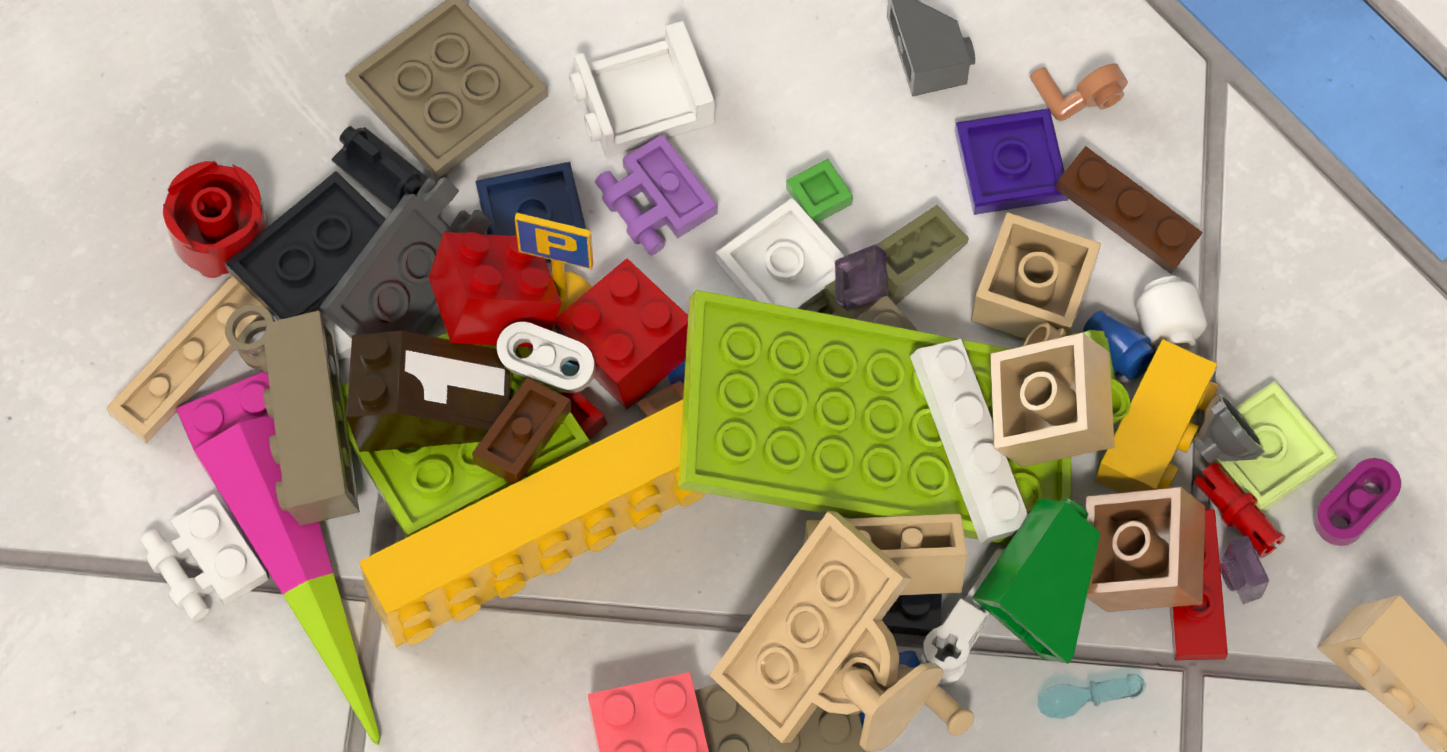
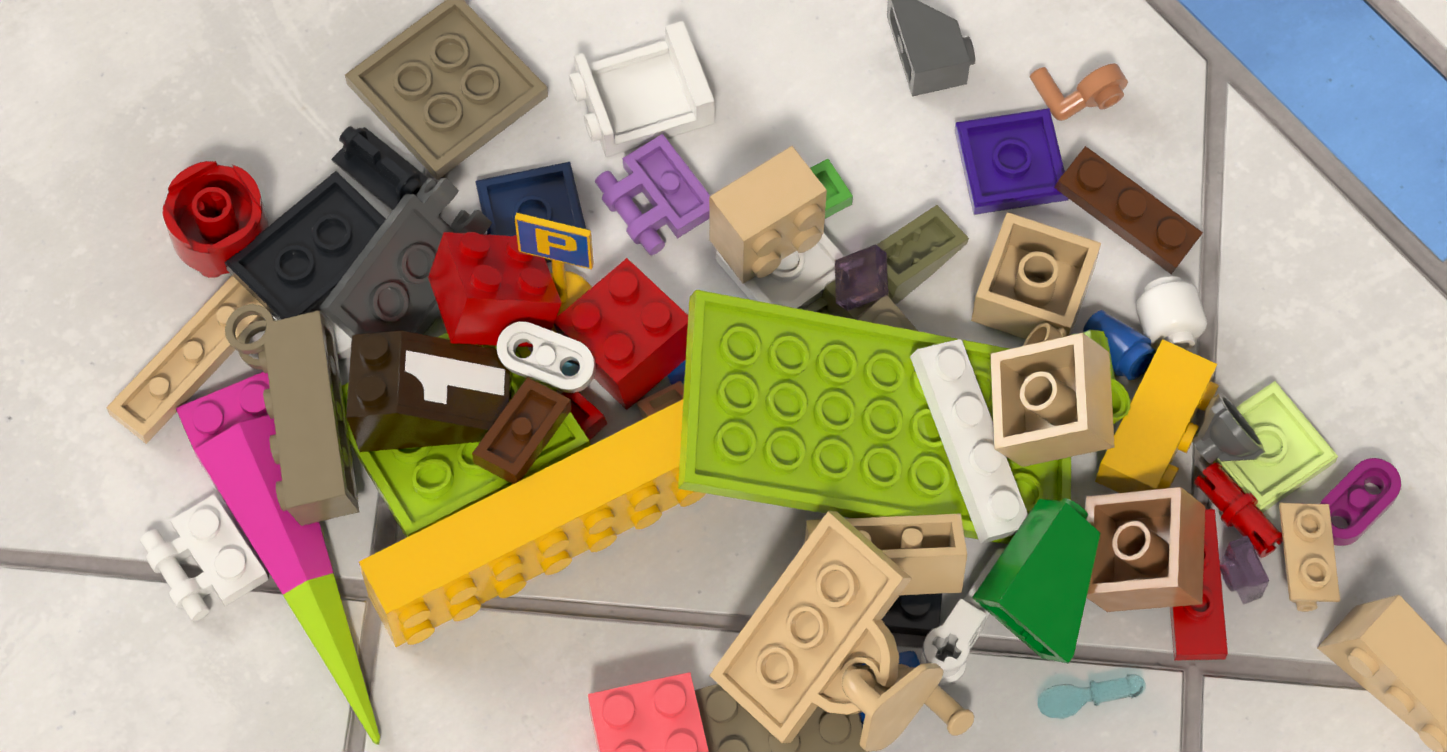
(767, 215): none -> tan brick
(1309, 554): none -> tan hinge

